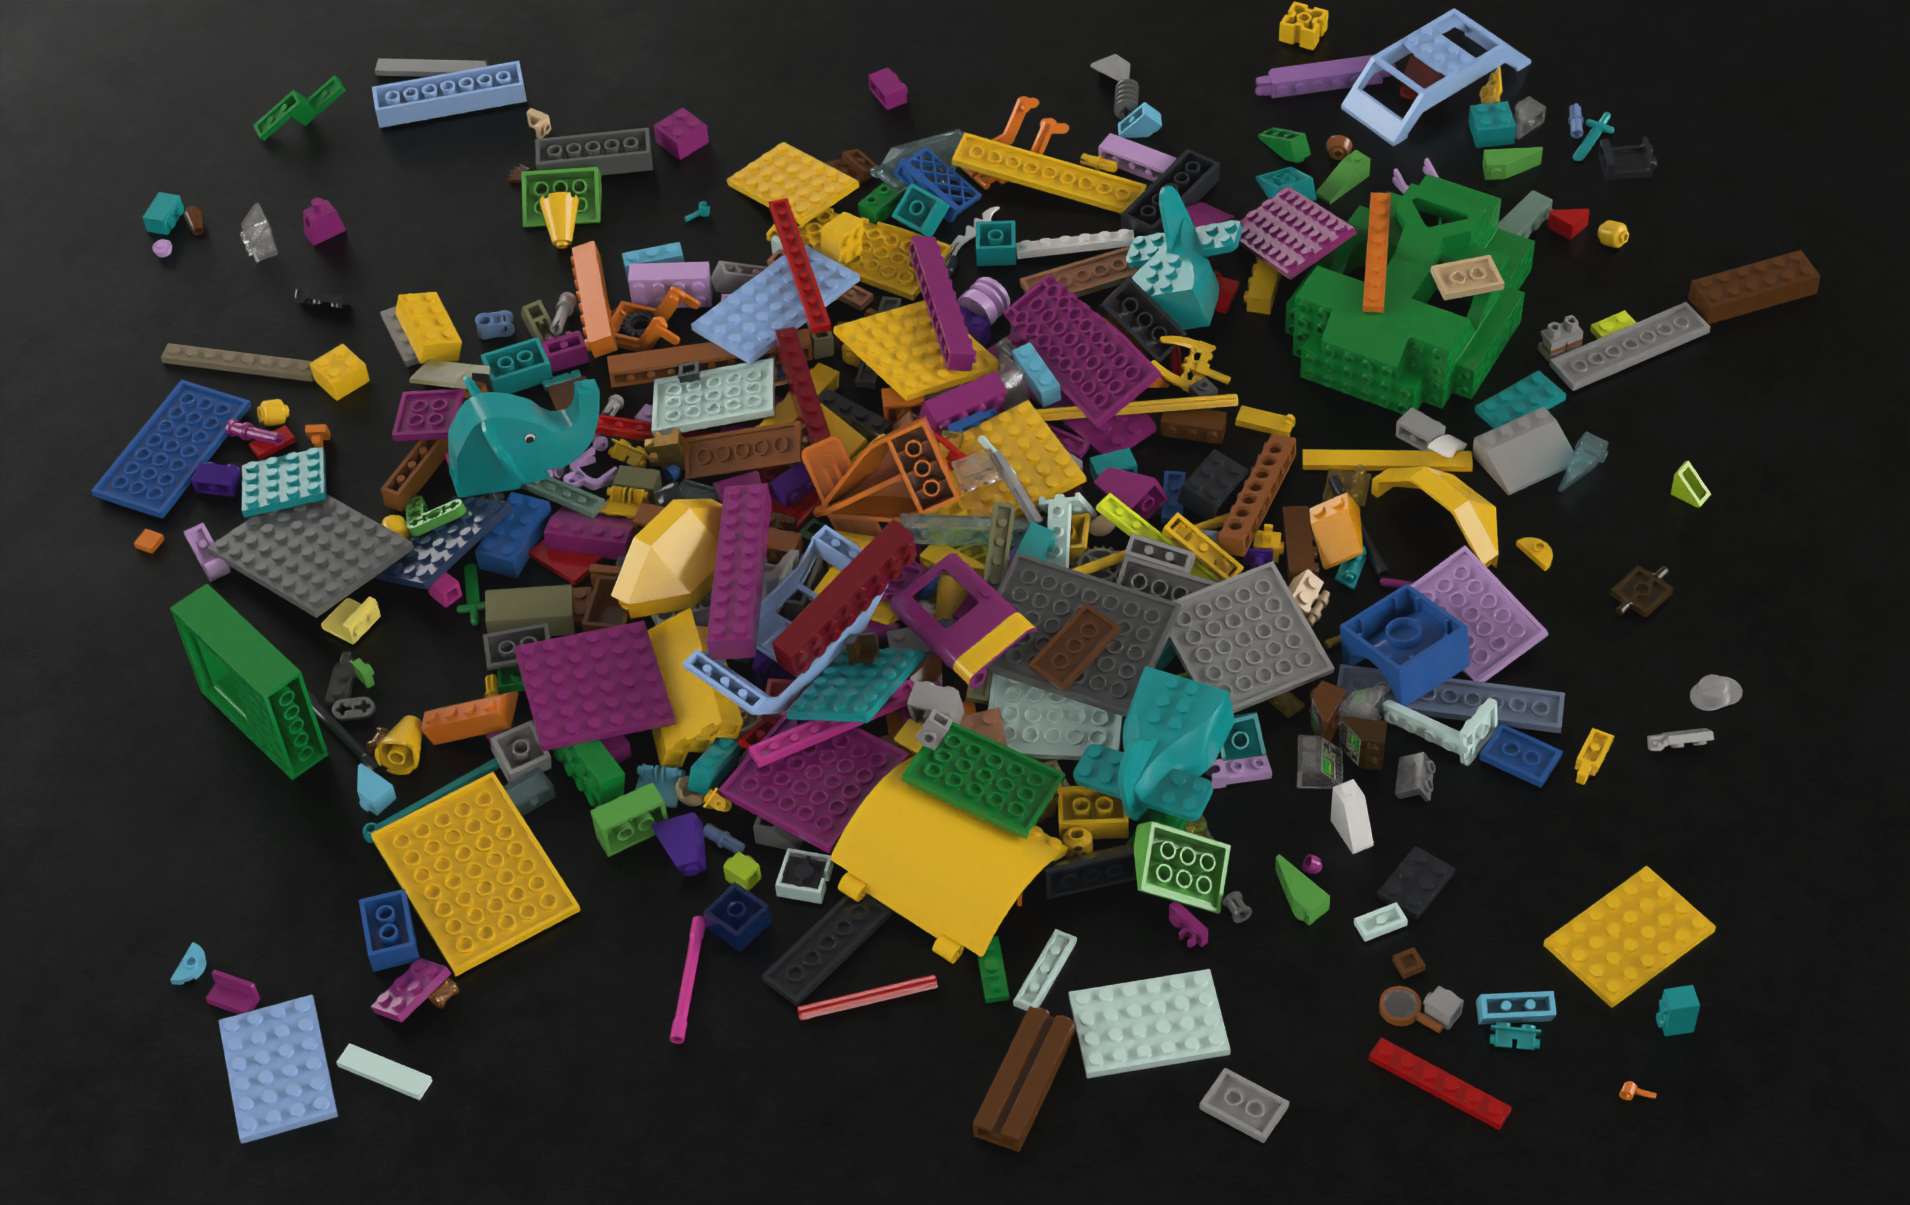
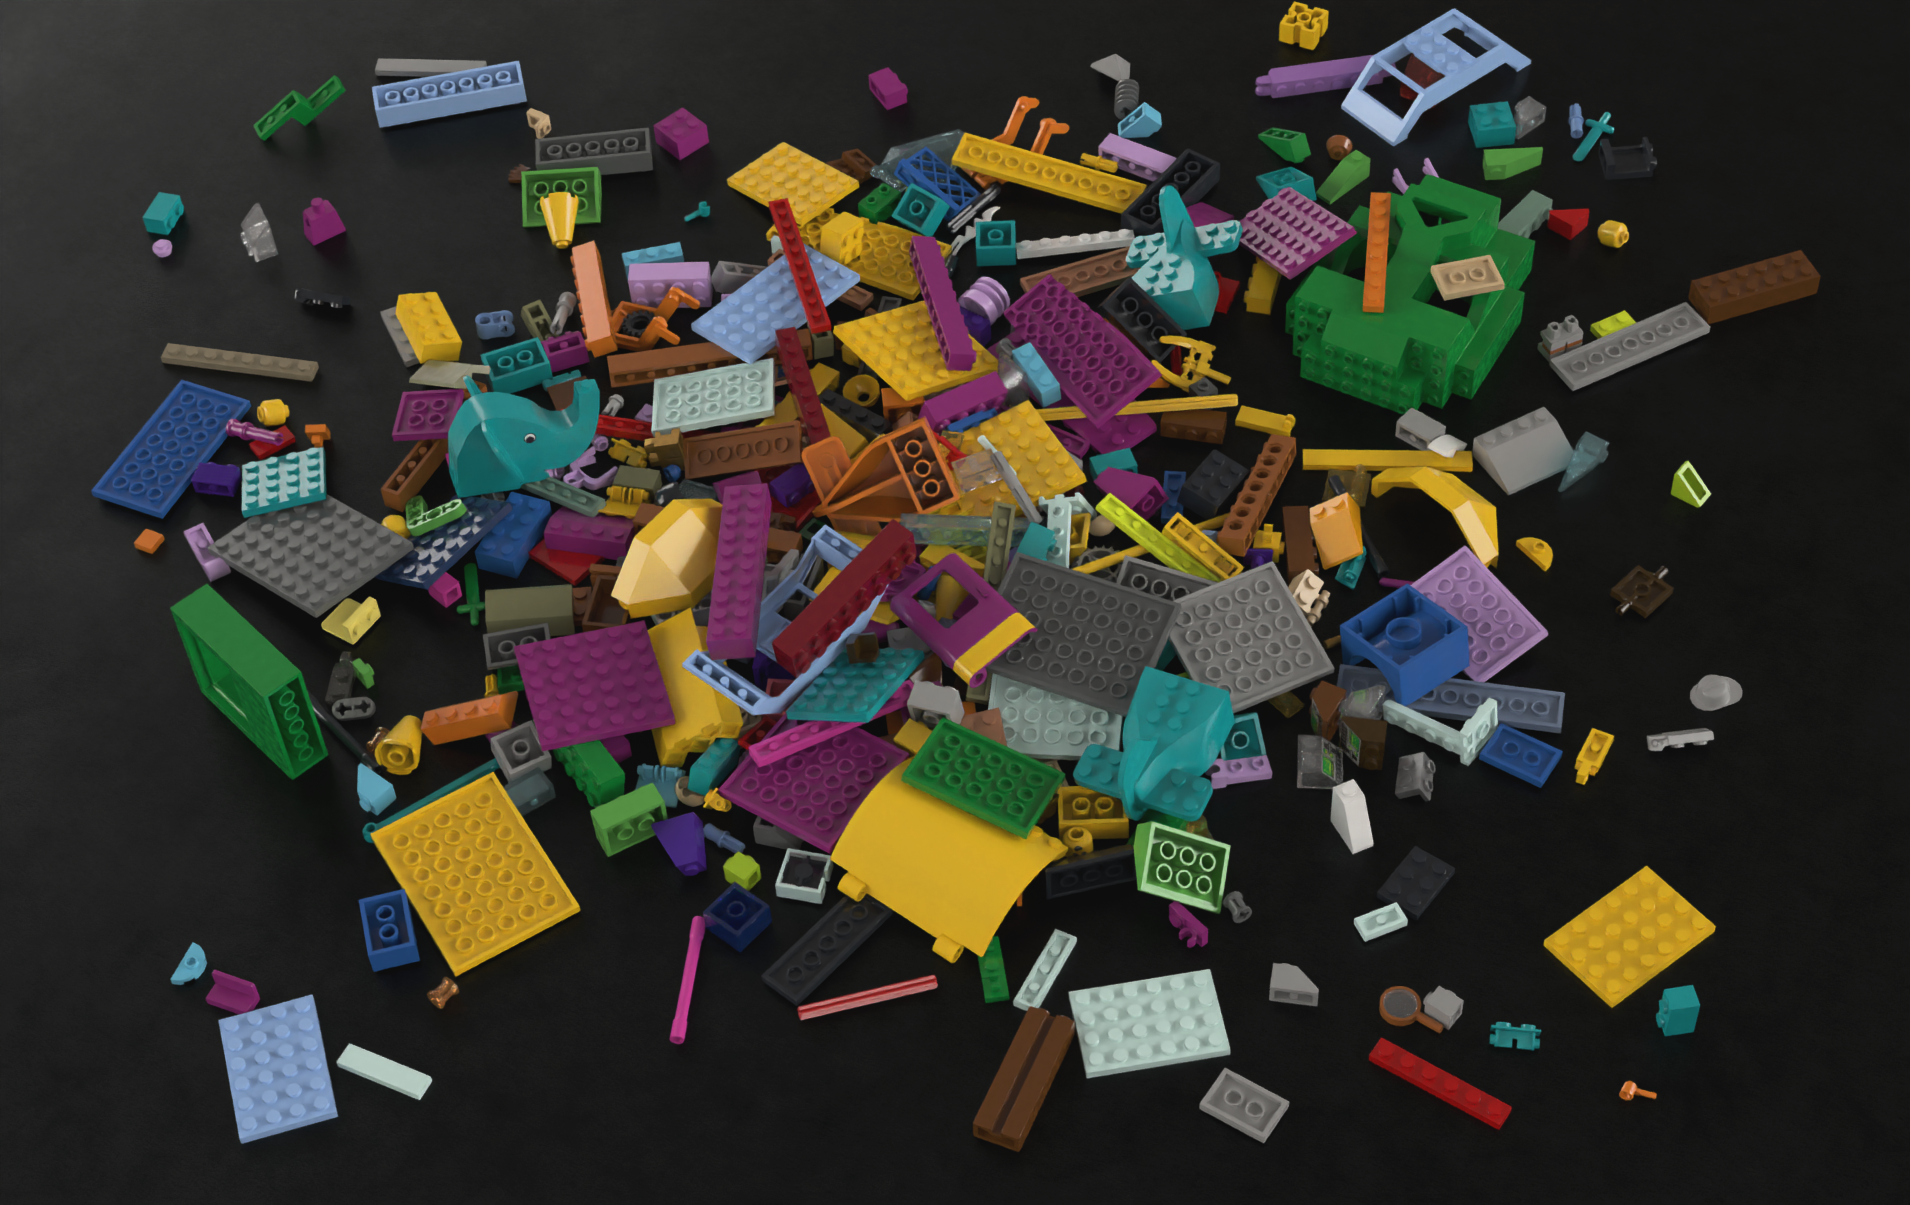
(194, 219): reddish brown cone -> none
(339, 372): yellow brick -> none
(410, 990): magenta plate -> none
(689, 372): black plate -> none
(862, 385): none -> yellow piece
(934, 729): light grey brick -> none
(973, 208): none -> black axle
(1074, 647): reddish brown plate -> none
(1160, 553): light grey brick -> none
(1292, 986): none -> light grey slope
(1304, 896): bright green slope -> none
(1312, 864): magenta hinge -> none
(1408, 963): reddish brown plate -> none
(1493, 89): yellow hinge -> none
(1516, 1007): medium azure brick -> none
(1520, 399): teal plate -> none

